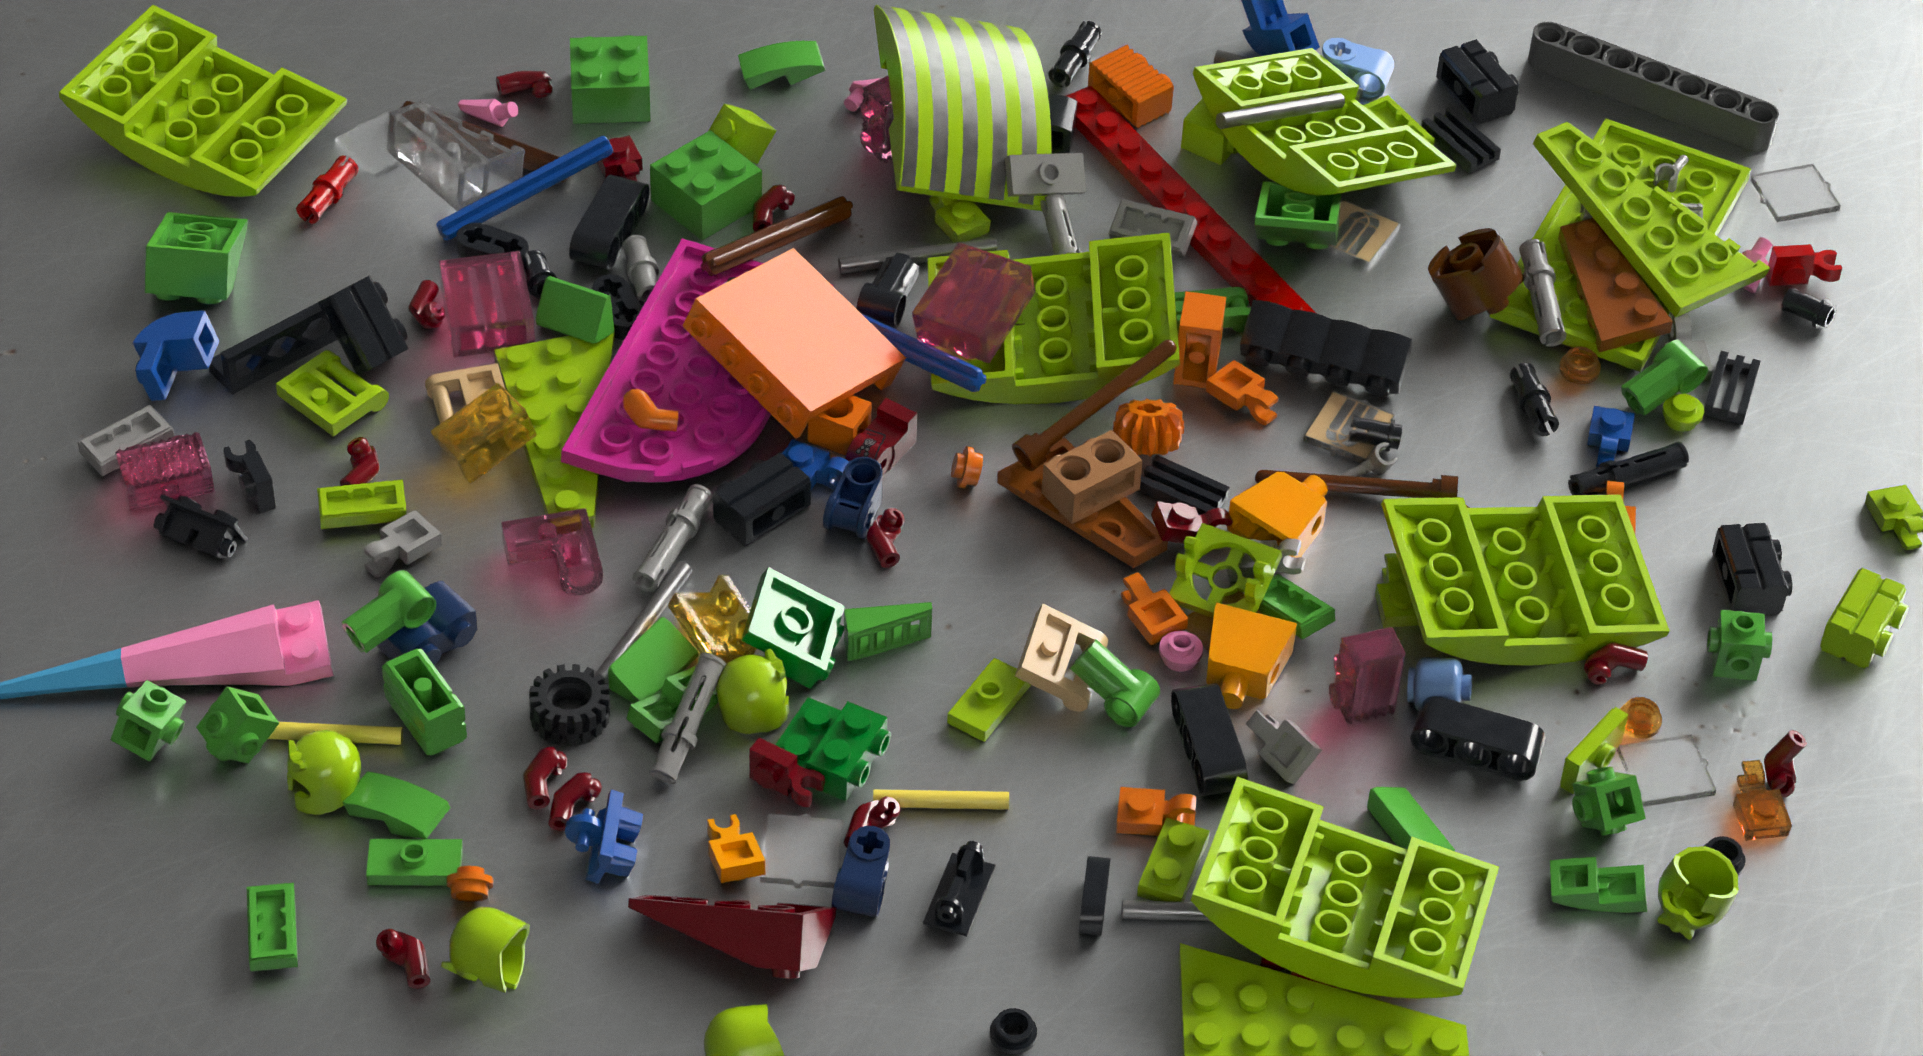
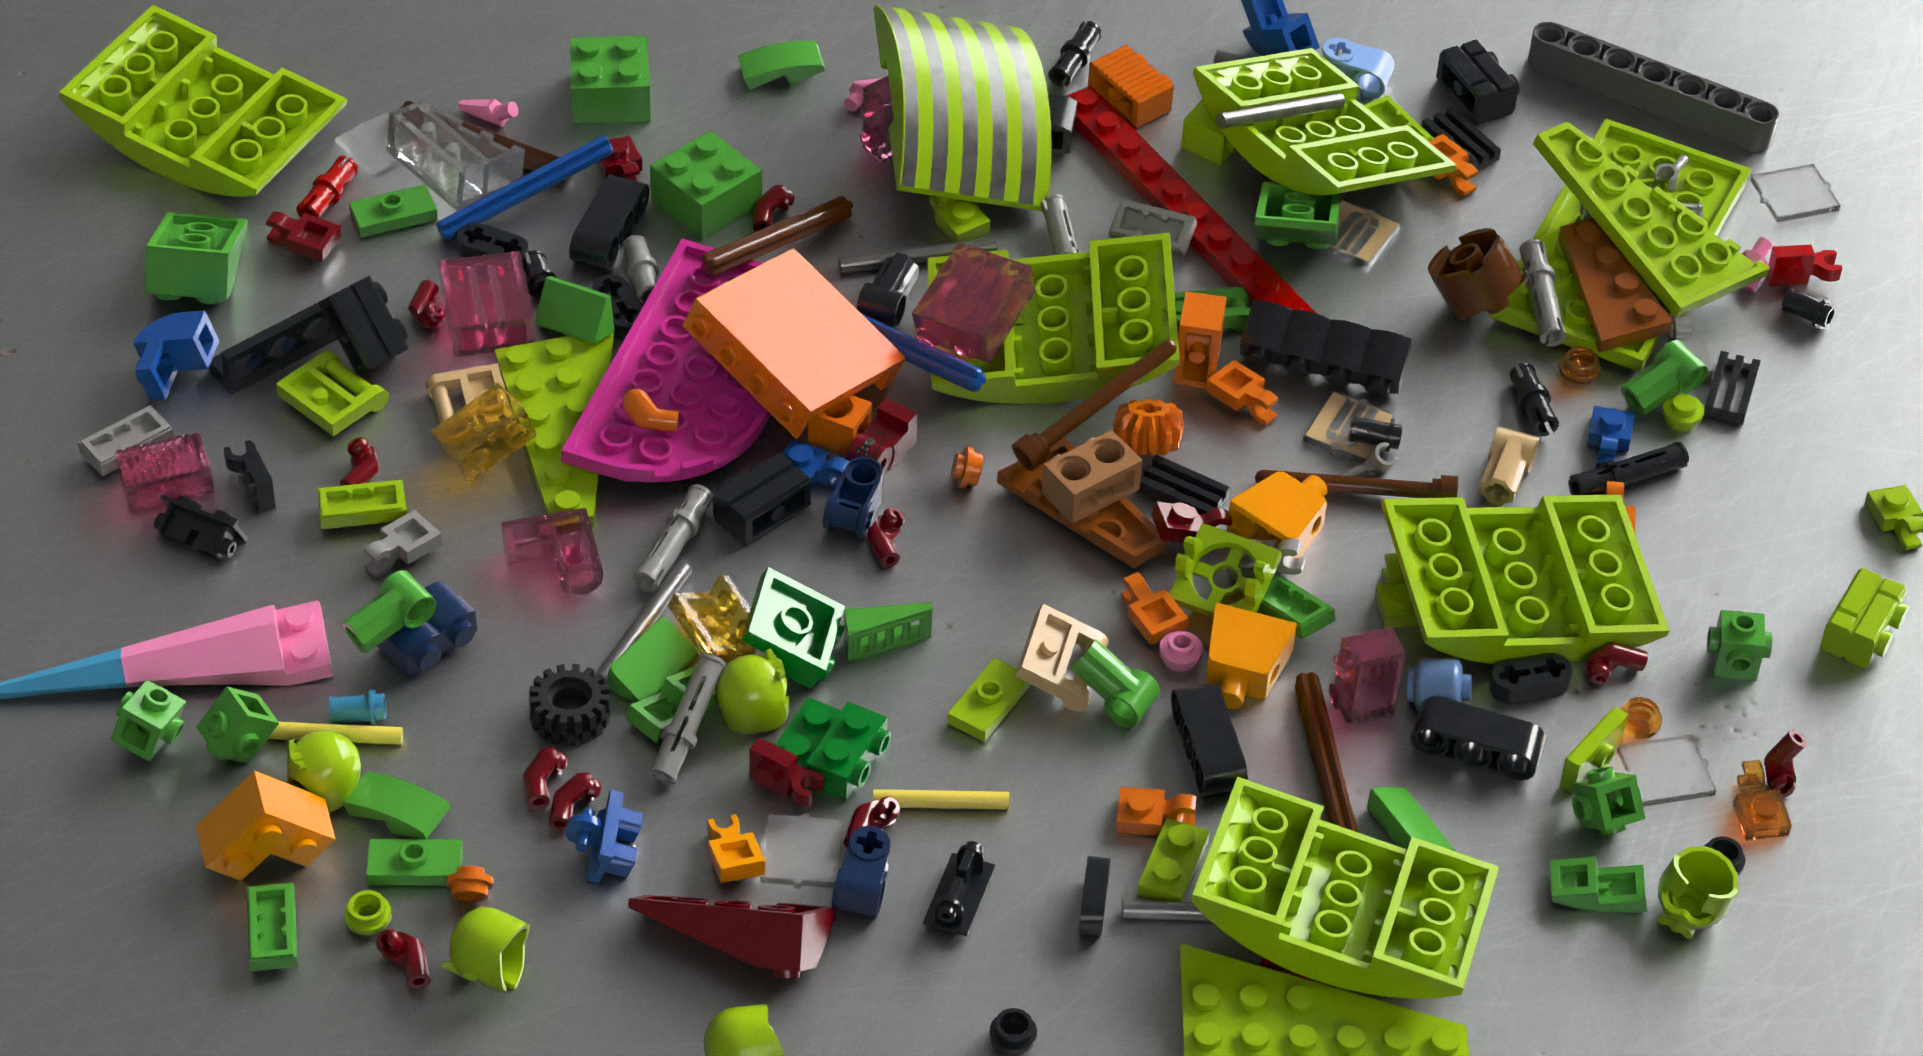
(262, 820): none -> light orange brick
(306, 236): none -> dark red plate
(358, 708): none -> dark azure pin
(367, 903): none -> lime plate
(393, 211): none -> bright green plate
(424, 702): bright green brick -> none
(524, 80): dark red arm -> none
(743, 131): lime brick -> none
(1045, 174): light grey plate -> none
(1286, 746): light grey plate -> none
(1324, 751): none -> reddish brown axle
(1463, 170): none -> orange plate
(1508, 460): none -> tan piece
(1530, 678): none -> black beam
(1751, 568): black brick -> none

